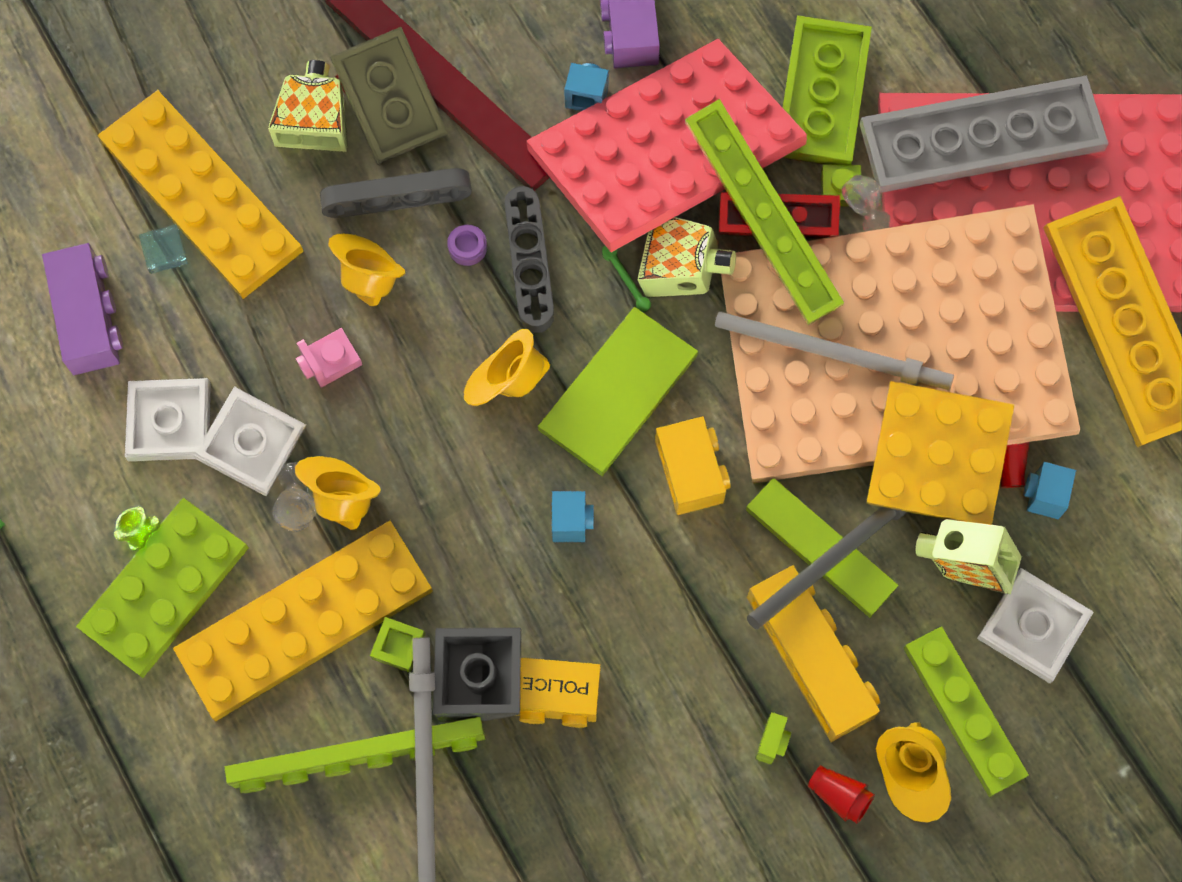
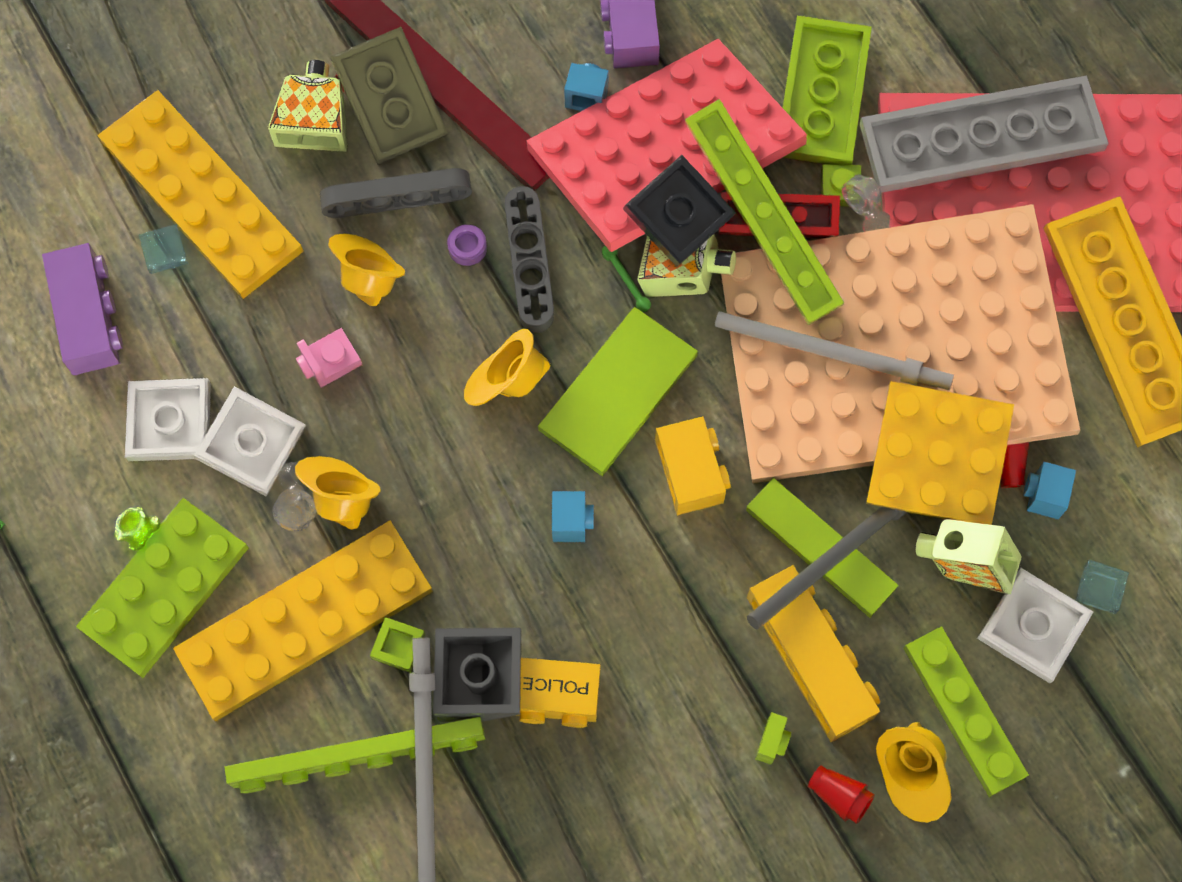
(679, 210): none -> black tile
(1102, 586): none -> clear light blue tile

